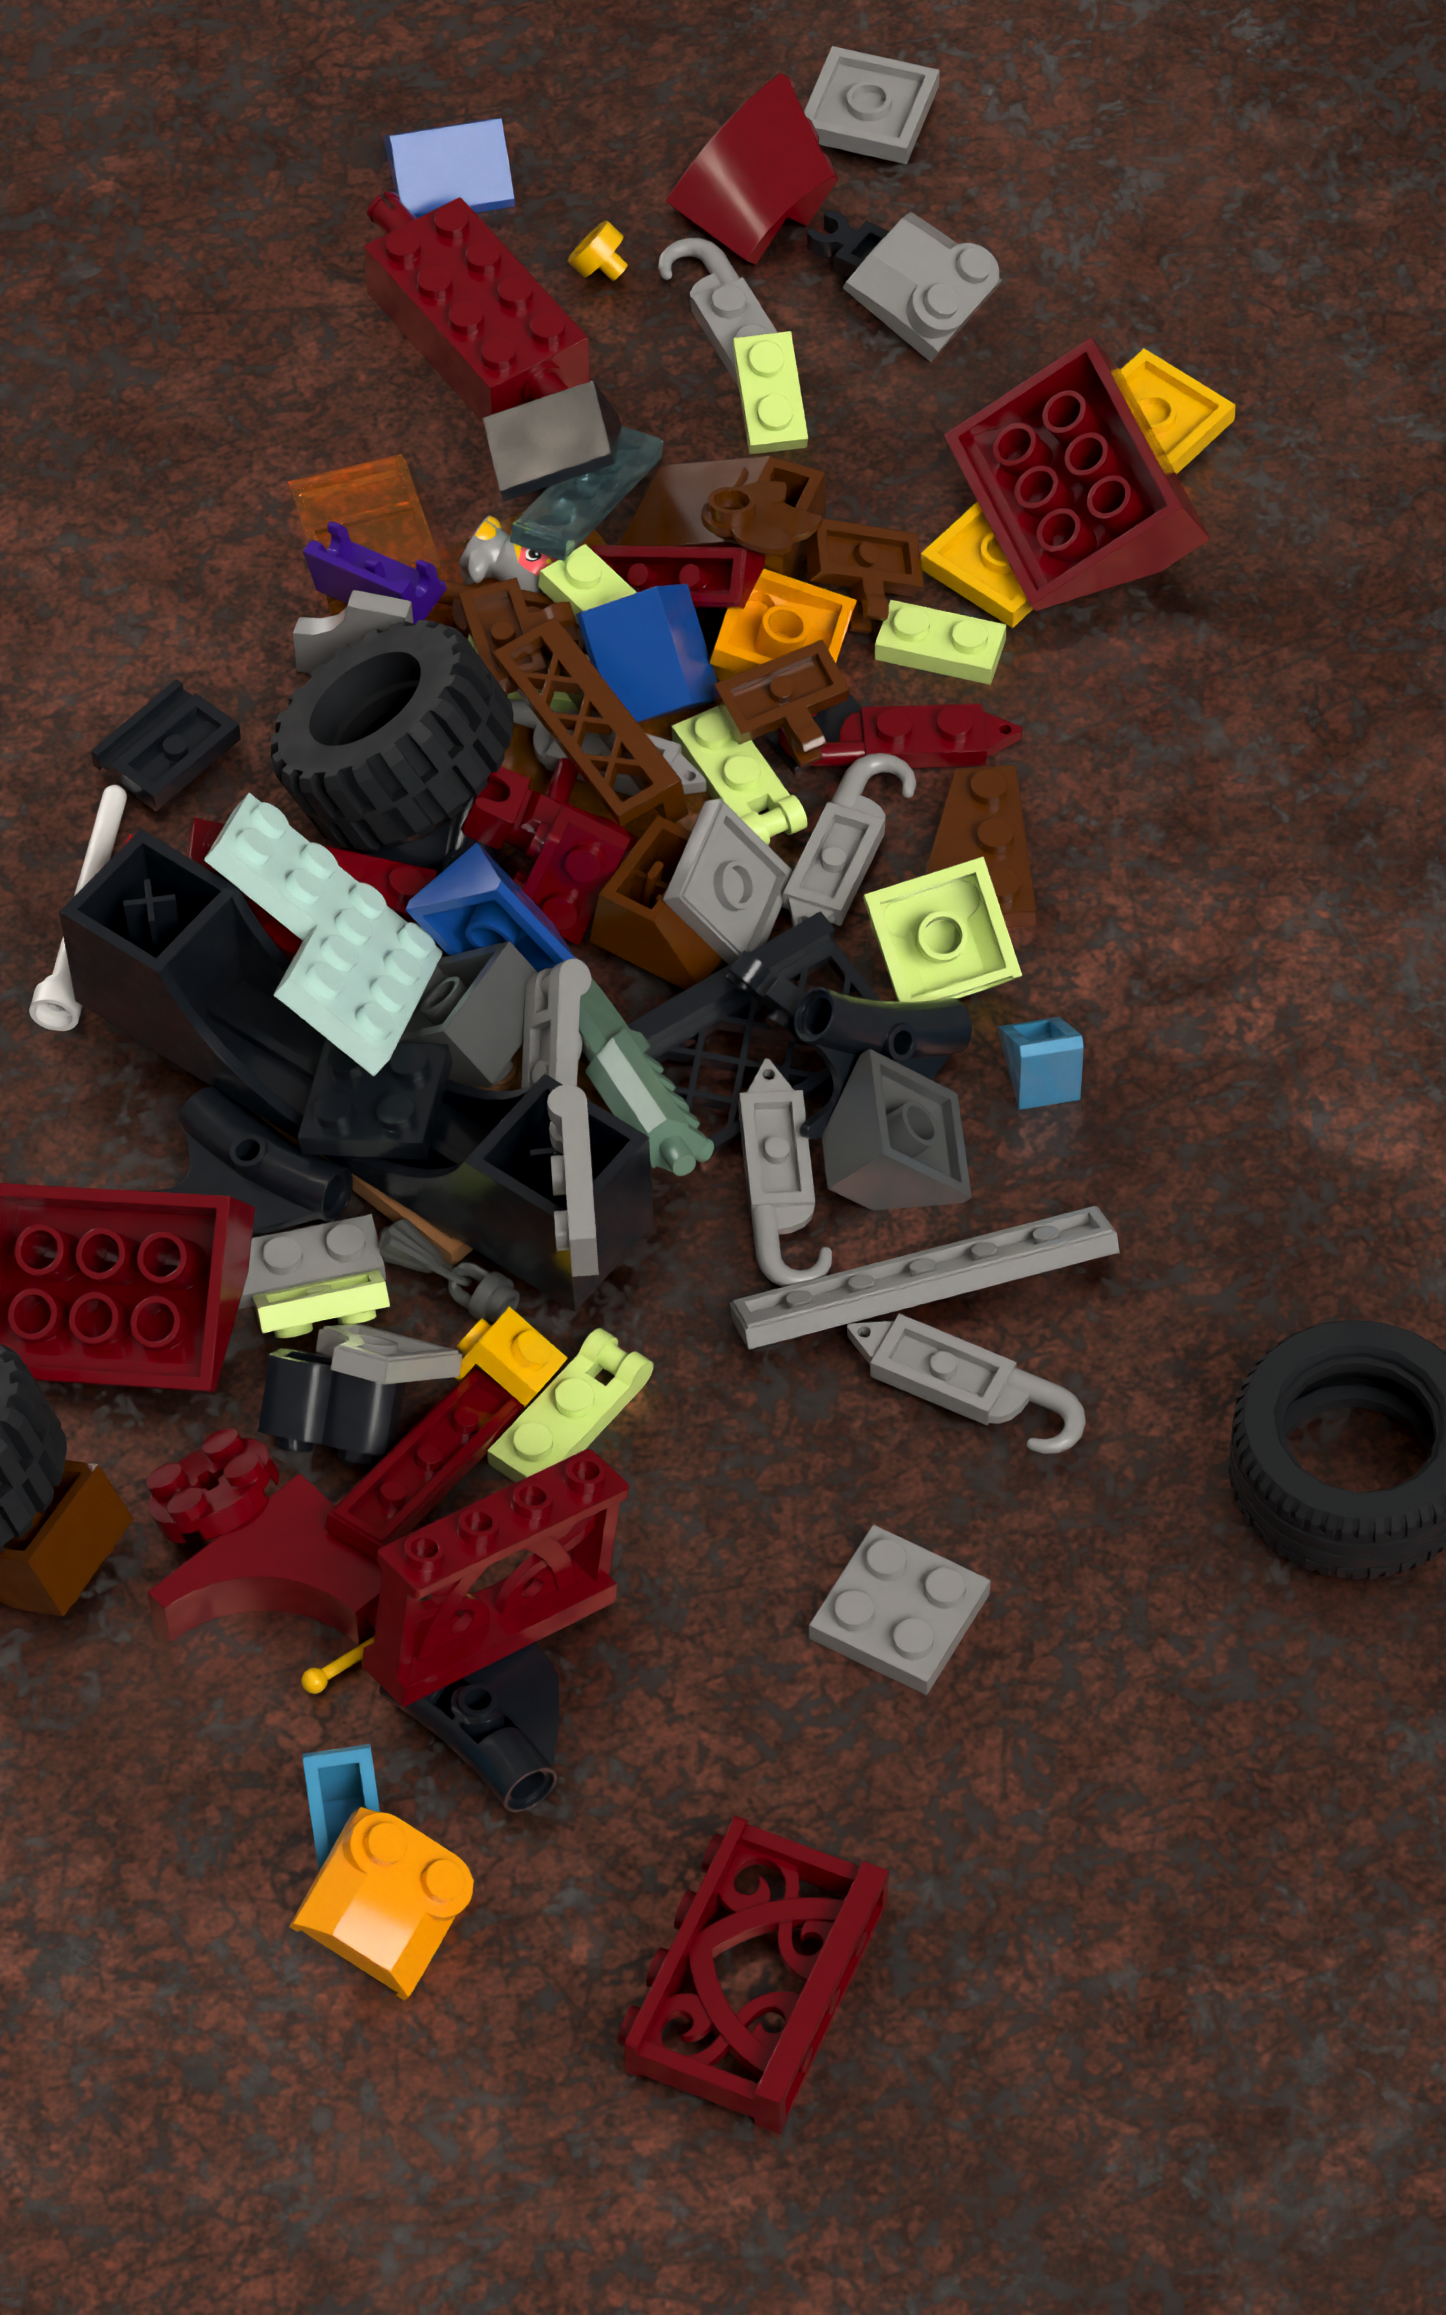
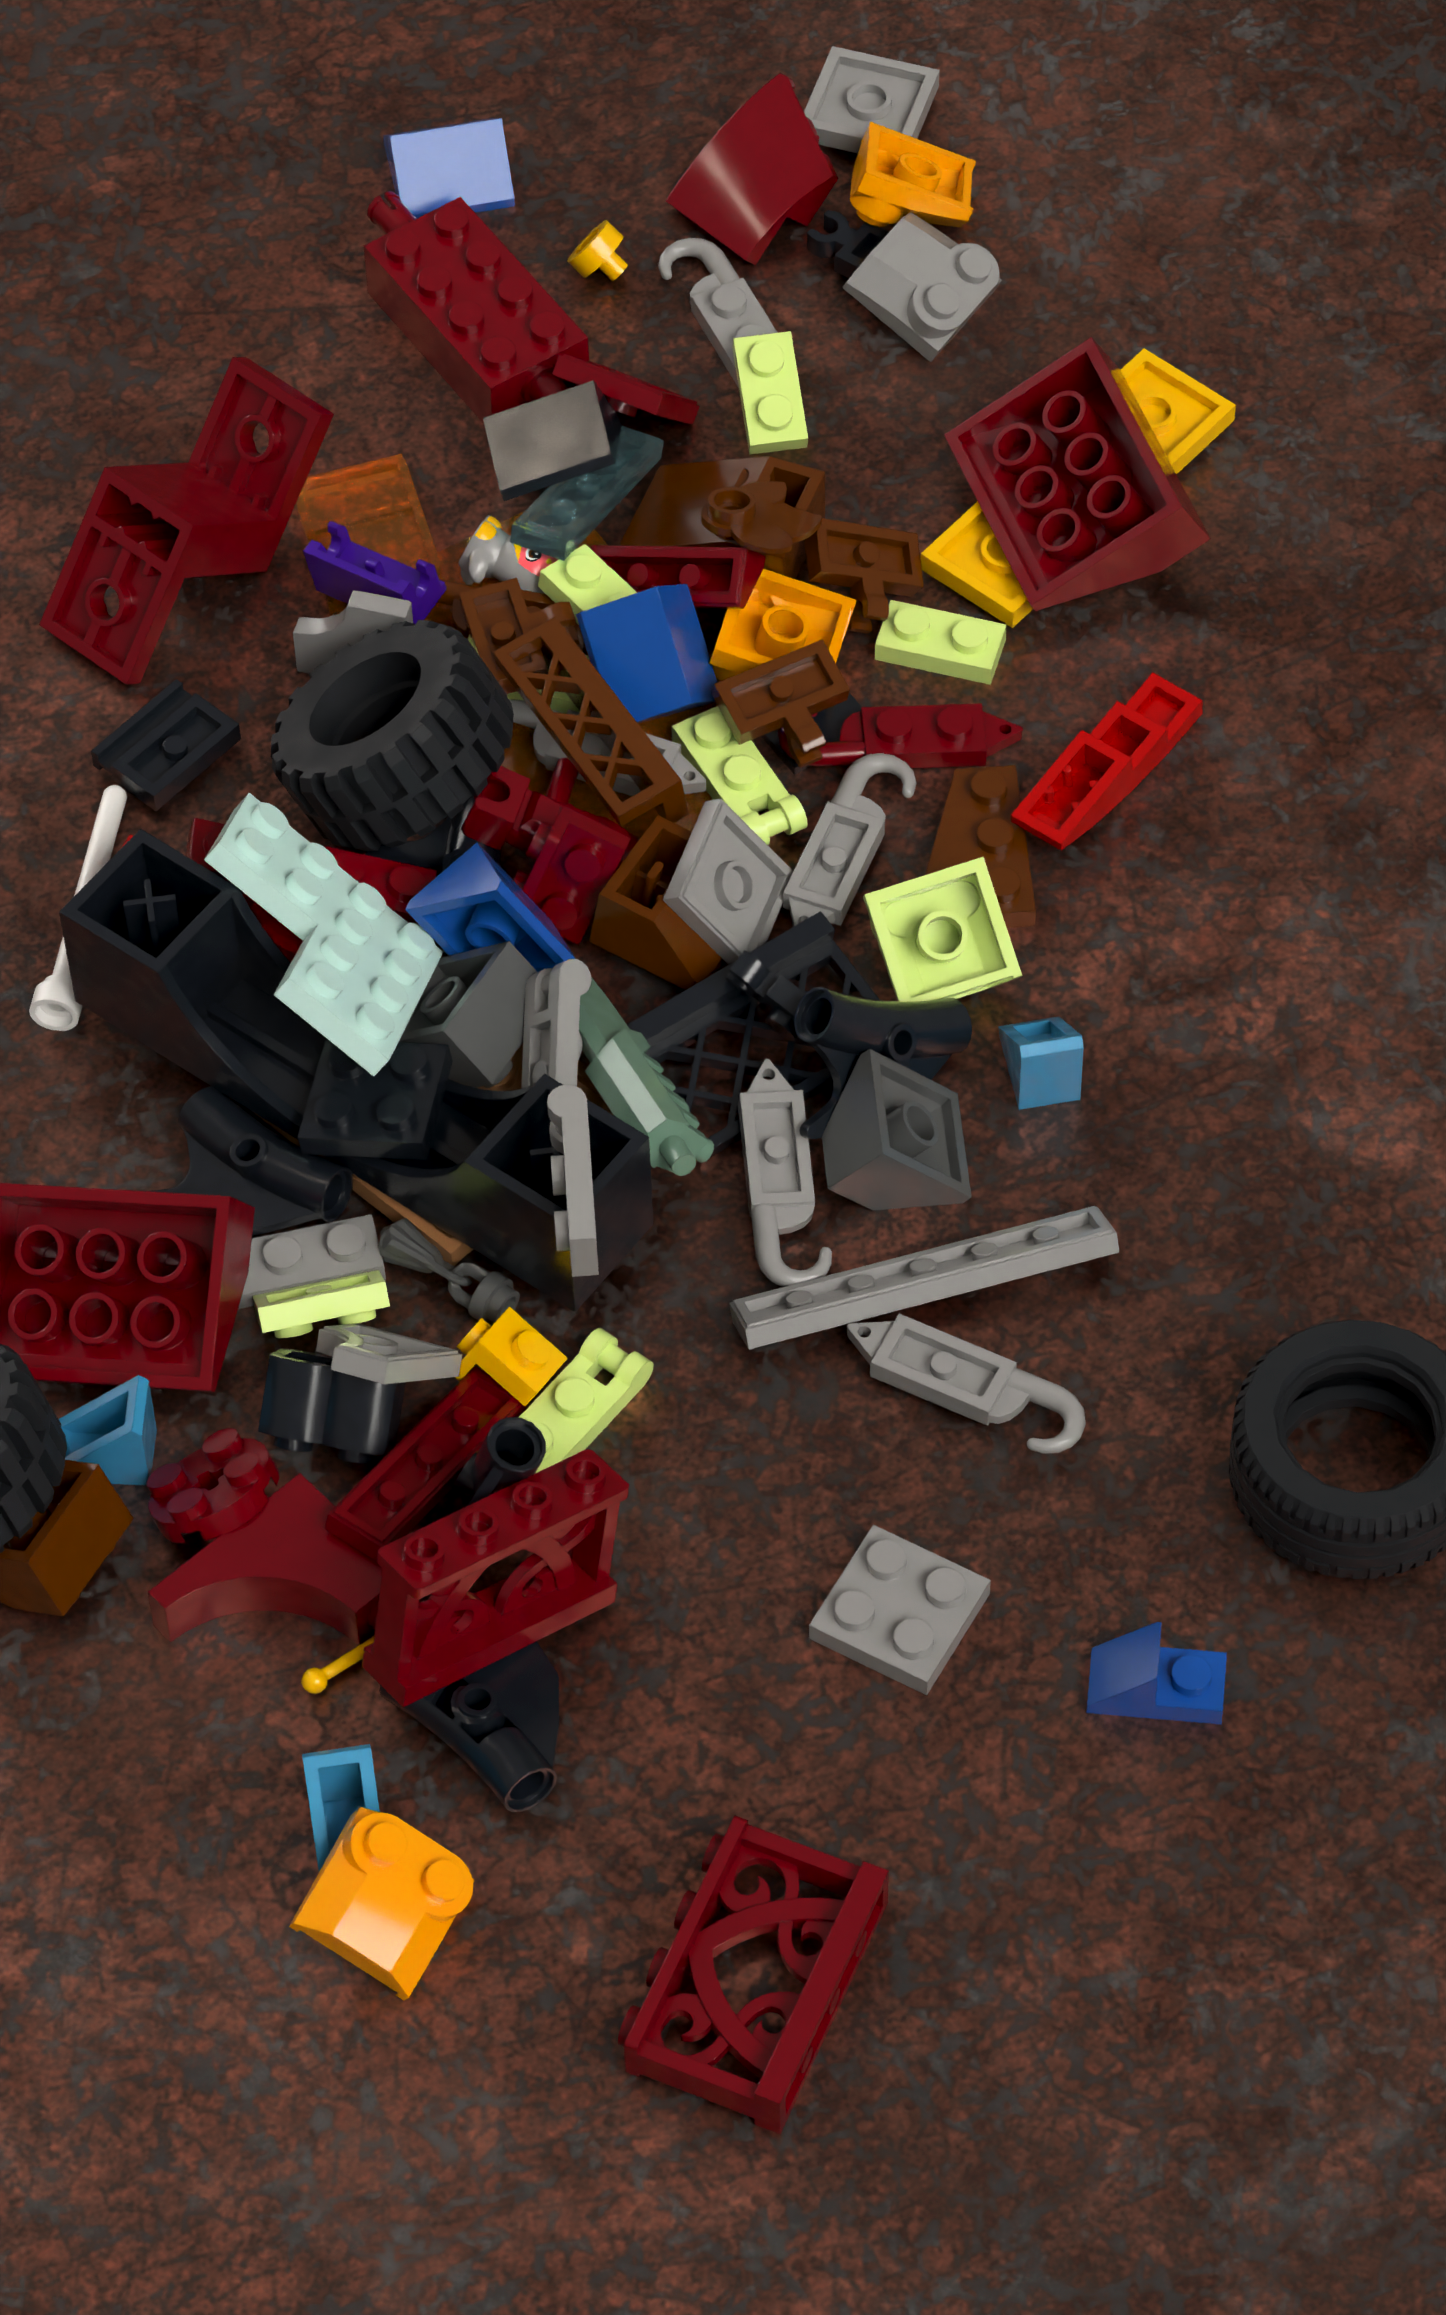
(115, 1432): none -> dark azure slope
(185, 520): none -> dark red bracket
(506, 1457): none -> black pin
(625, 391): none -> dark red plate
(909, 175): none -> light orange slope
(1107, 763): none -> red slope
(1155, 1682): none -> blue slope

